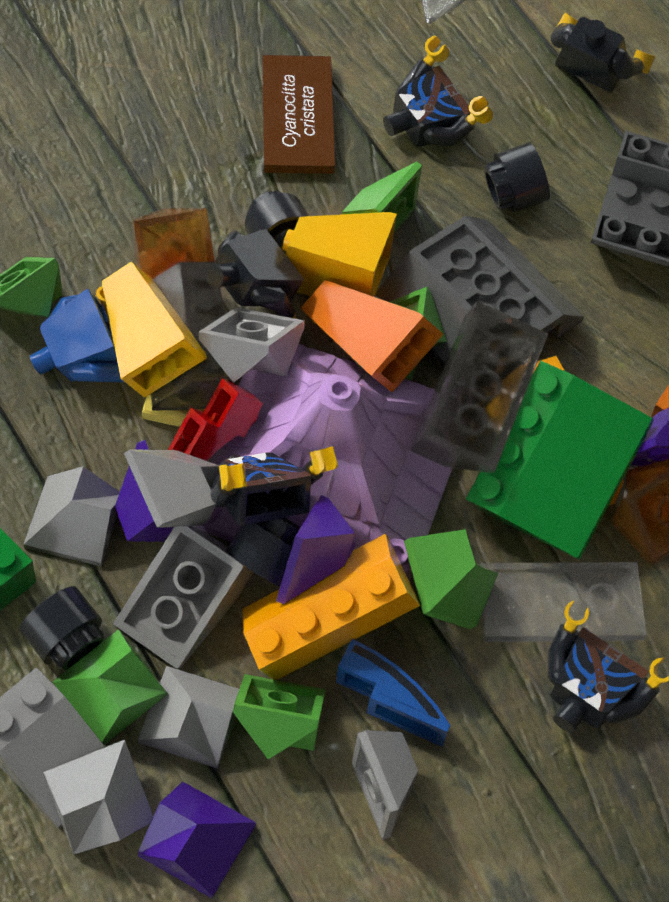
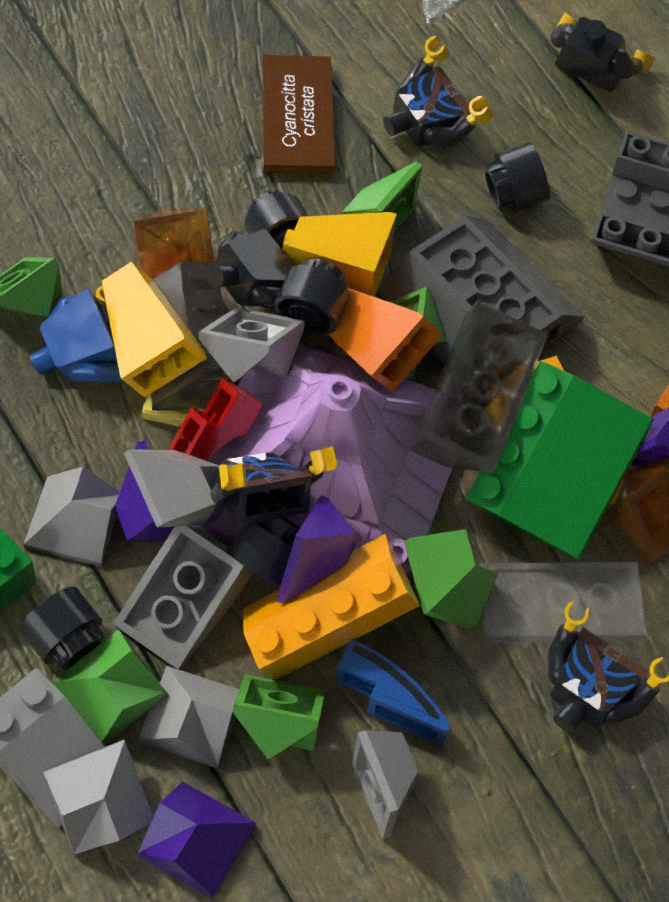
(313, 294): none -> black piece

